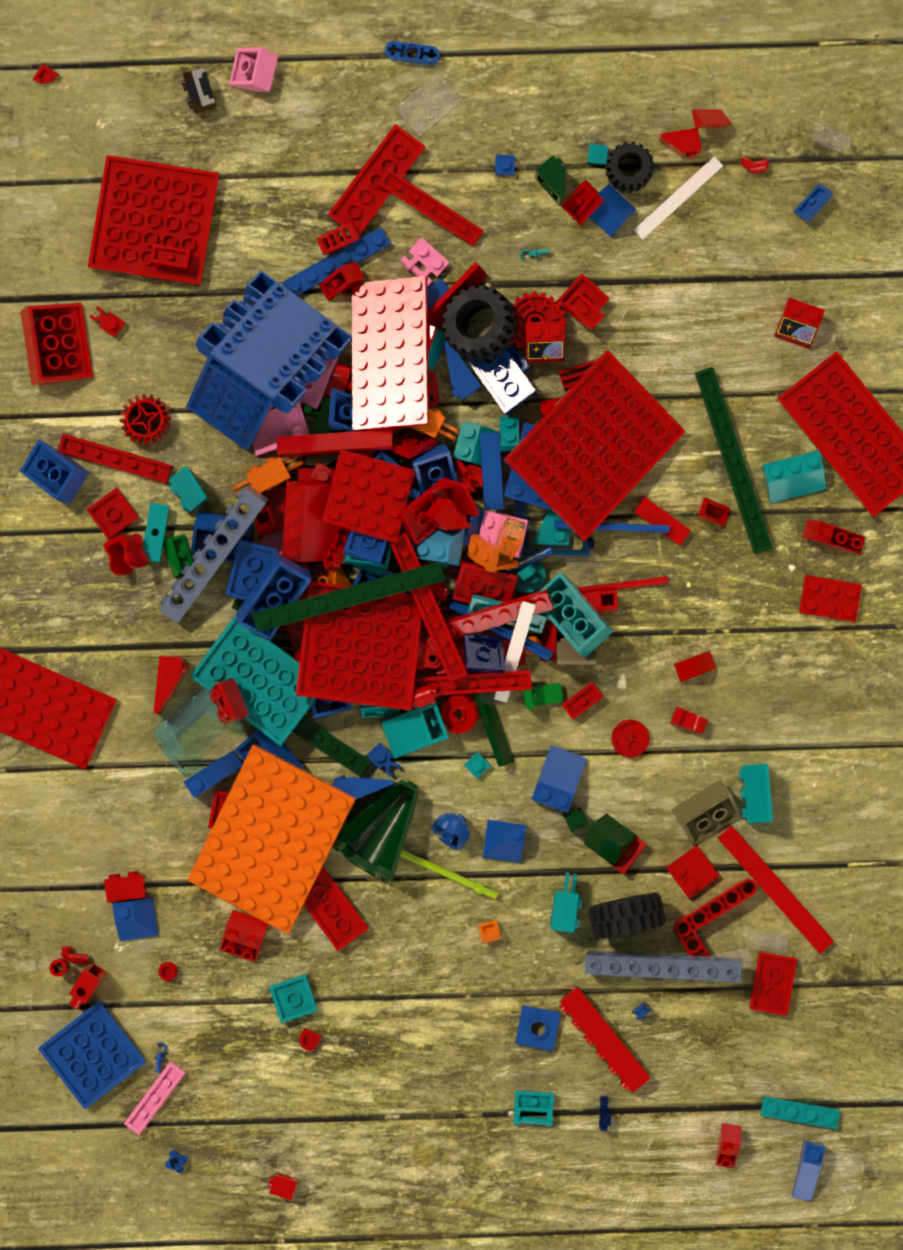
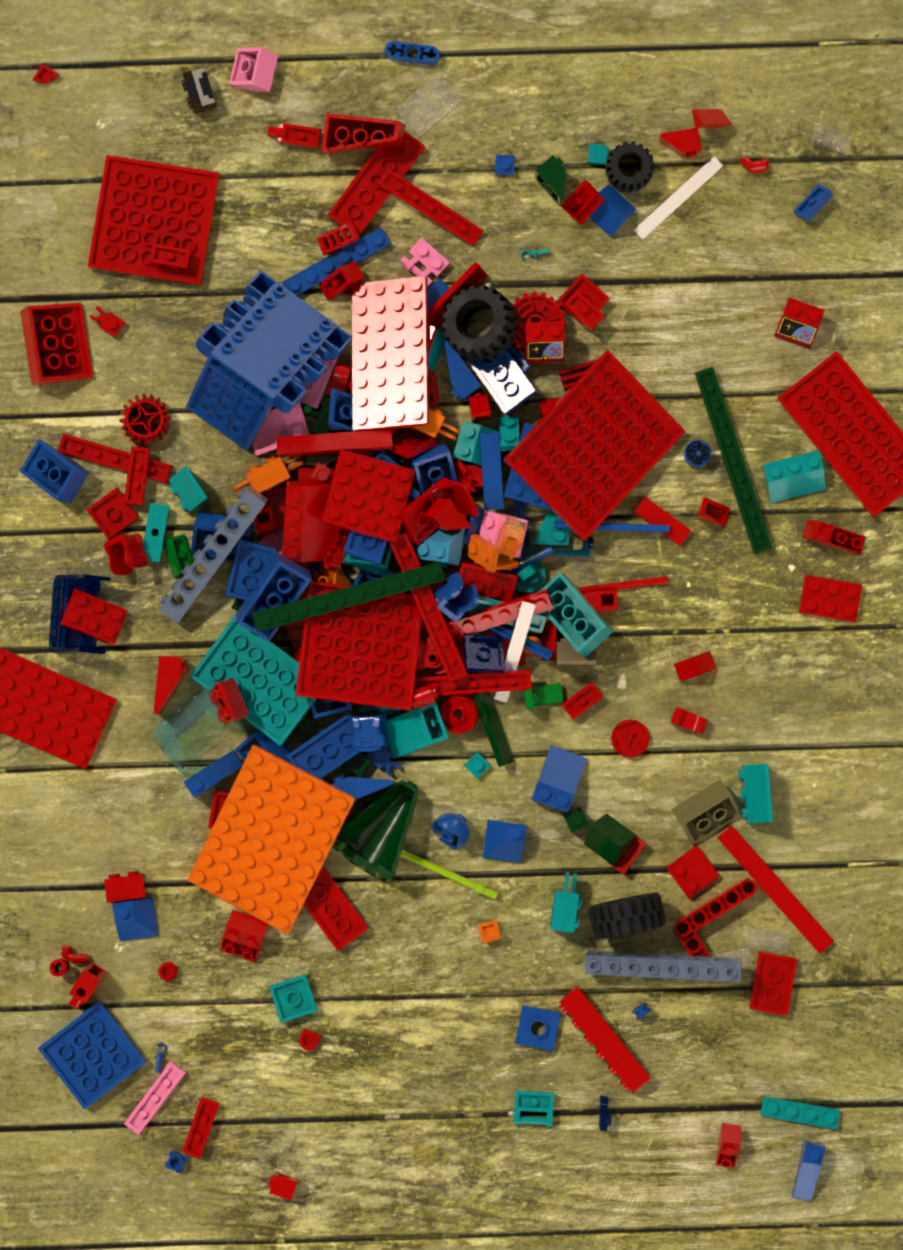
(60, 637): none -> clear blue windscreen
(94, 617): none -> red plate
(137, 476): none -> red tile
(201, 1127): none -> red plate
(296, 135): none -> red hinge
(327, 749): none -> blue plate
(356, 133): none -> red wedge
(370, 733): none -> blue piece
(451, 589): none -> blue piece
(479, 407): none -> red slope
(697, 453): none -> blue wheel

